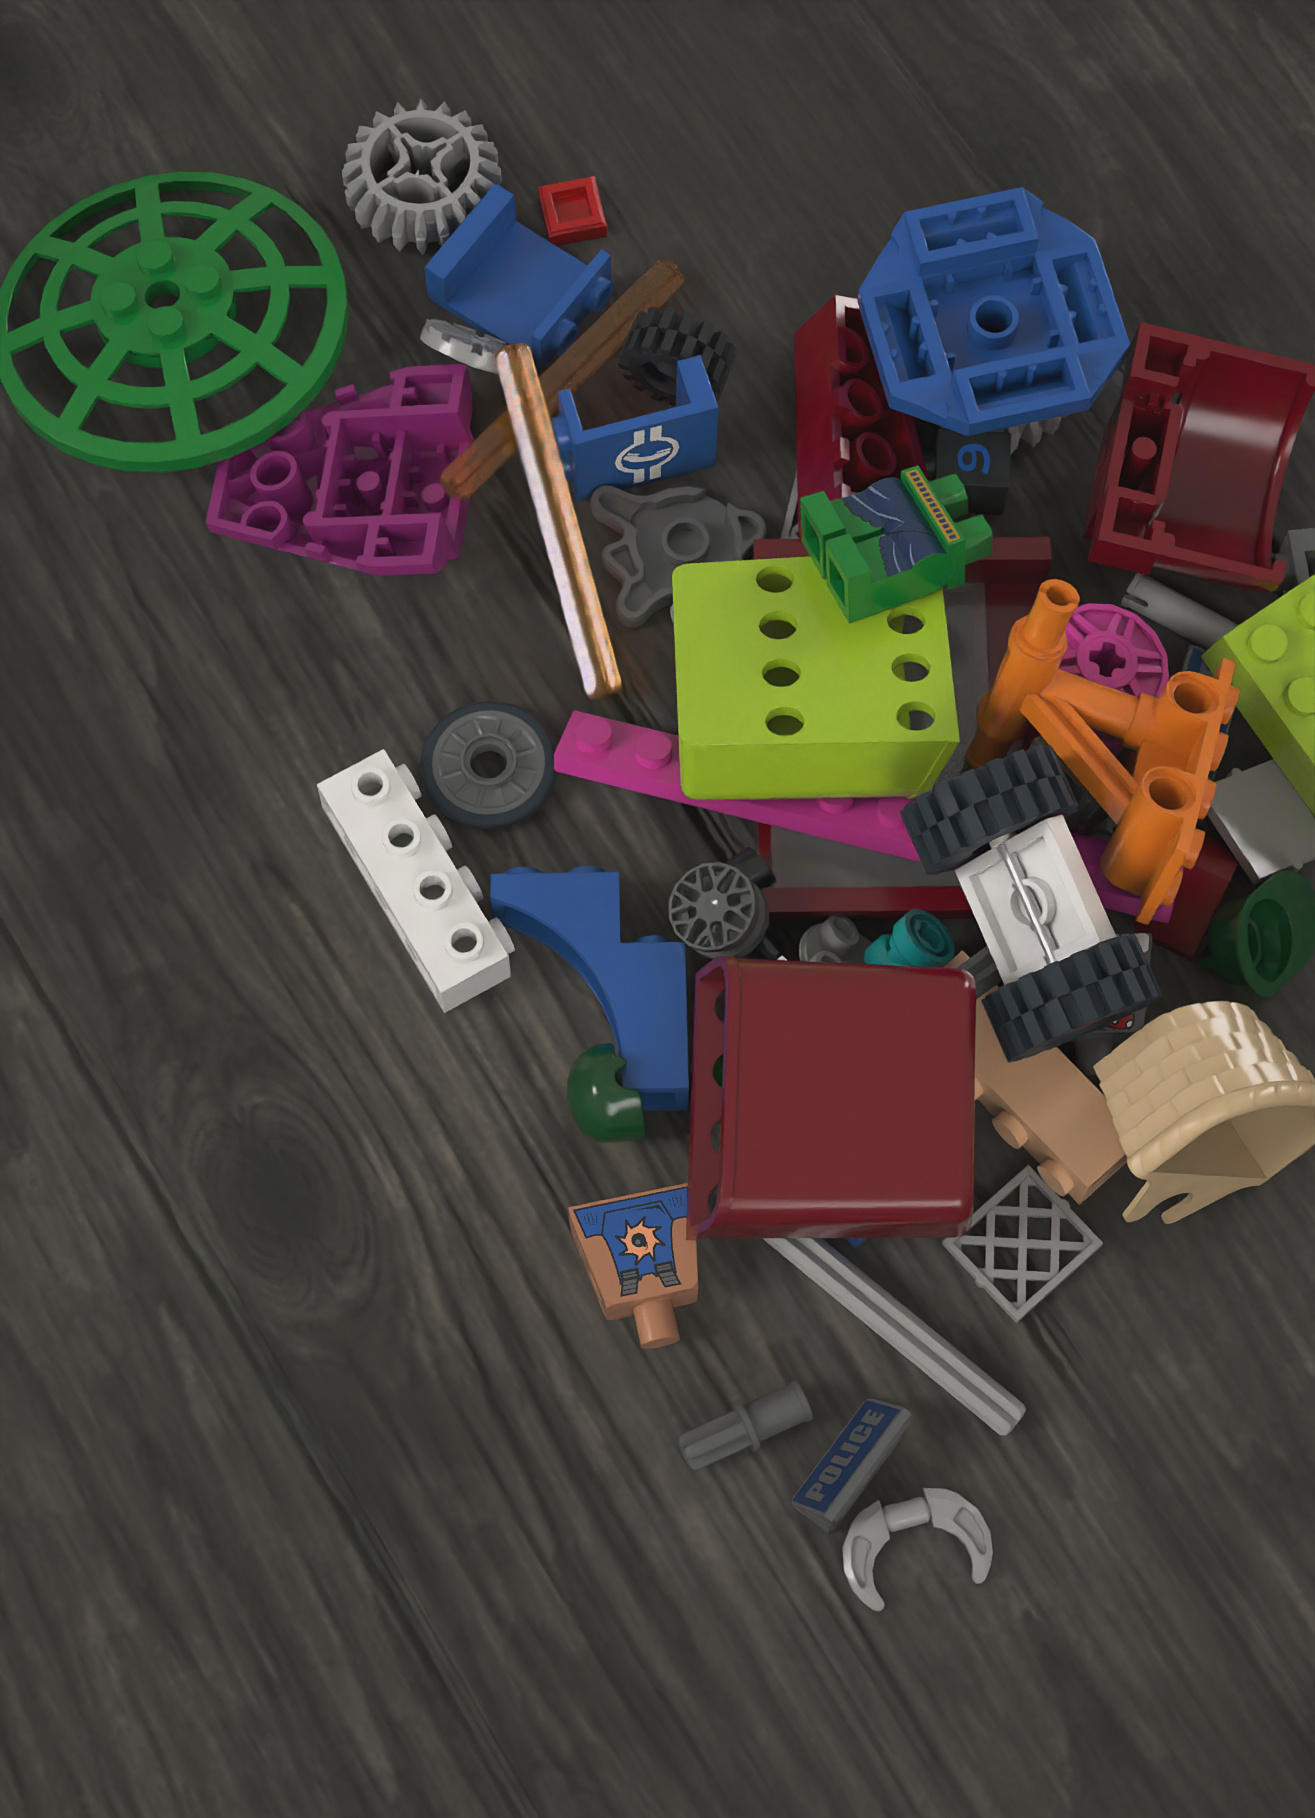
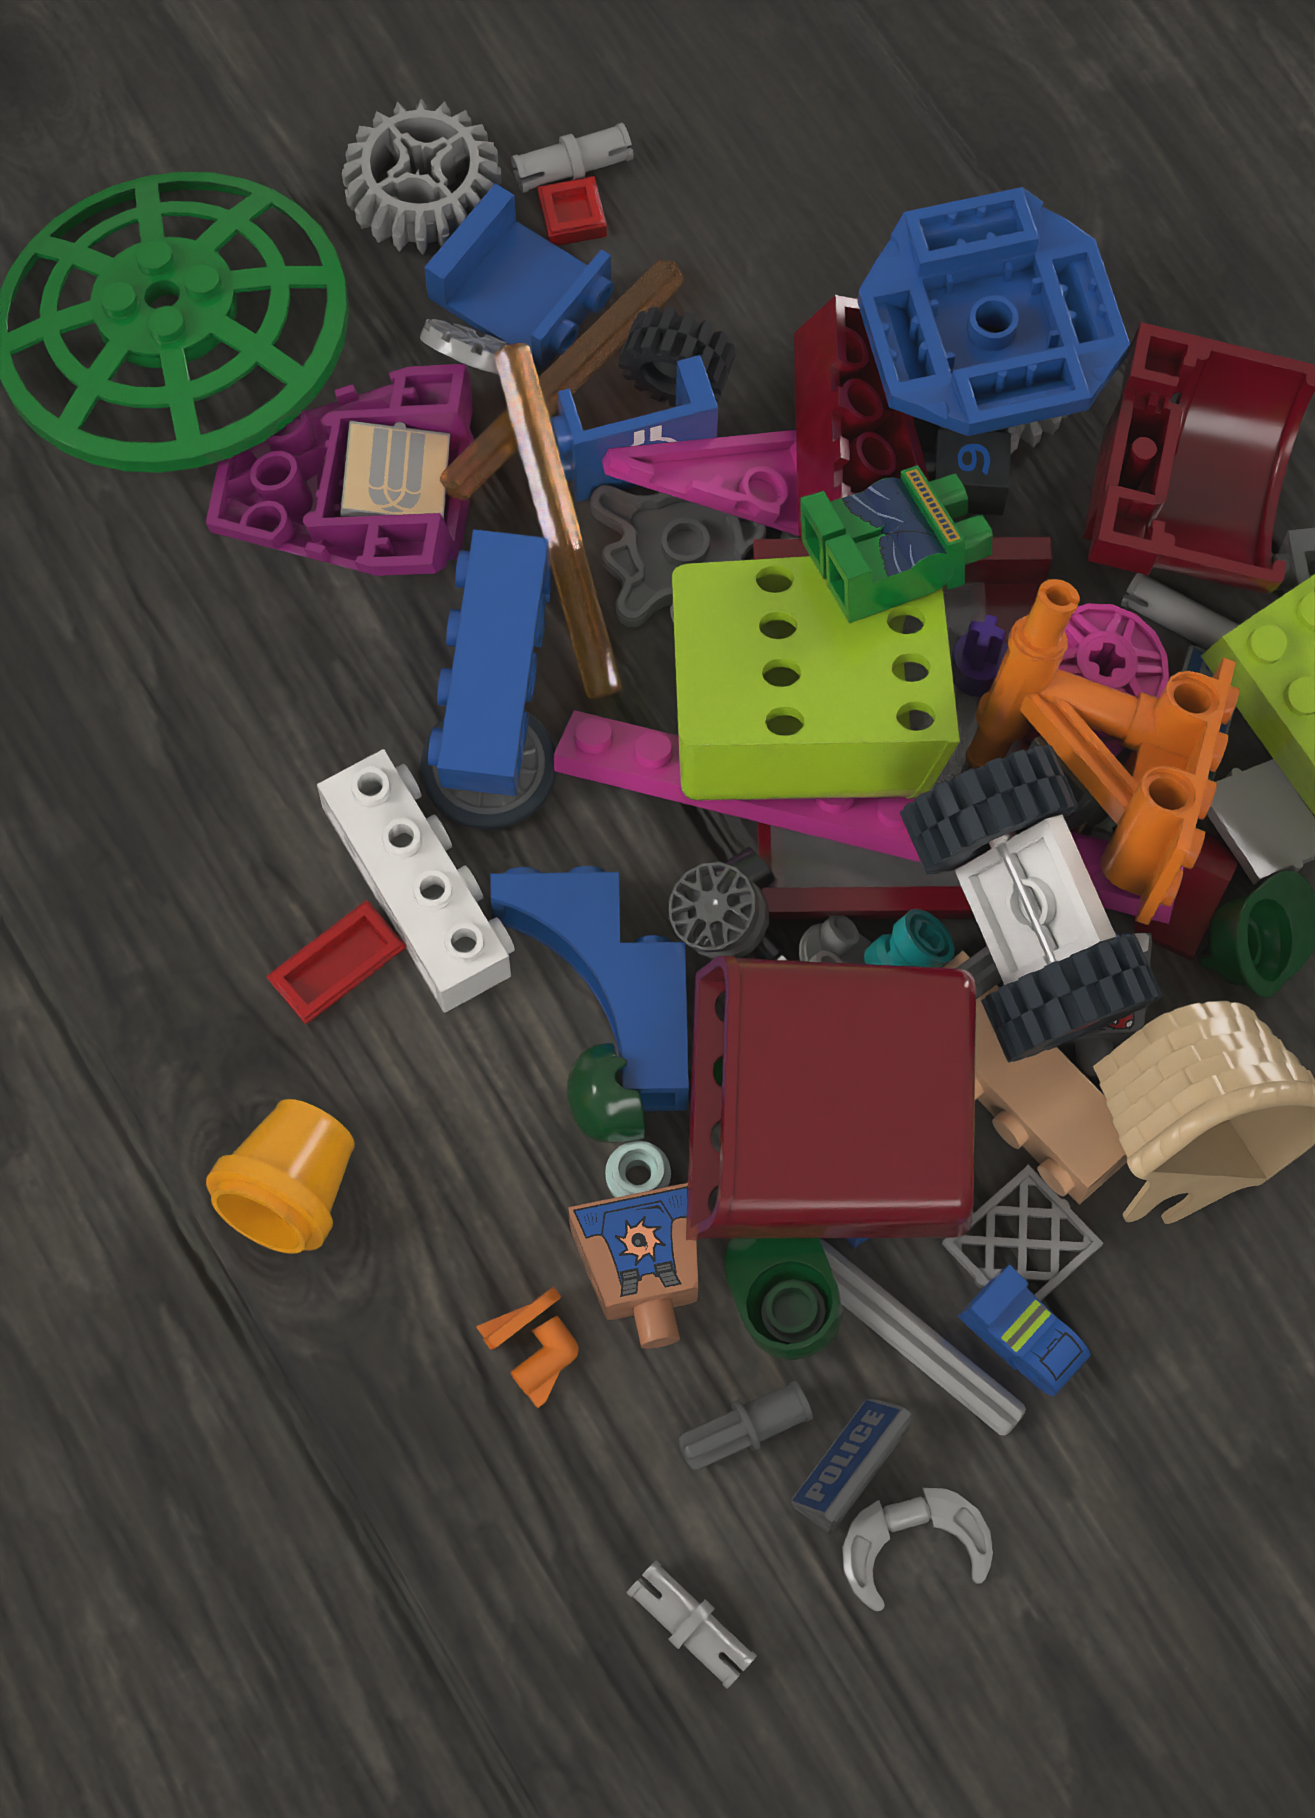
(284, 1178): none -> light orange piece
(336, 962): none -> red tile
(393, 470): none -> piece
(493, 662): none -> blue wedge
(559, 1349): none -> orange piece
(572, 157): none -> light grey pin
(637, 1154): none -> light aqua plate
(691, 1624): none -> light grey pin
(732, 474): none -> dark pink wing
(784, 1294): none -> dark green cap
(978, 656): none -> dark purple piece
(1025, 1332): none -> blue leg

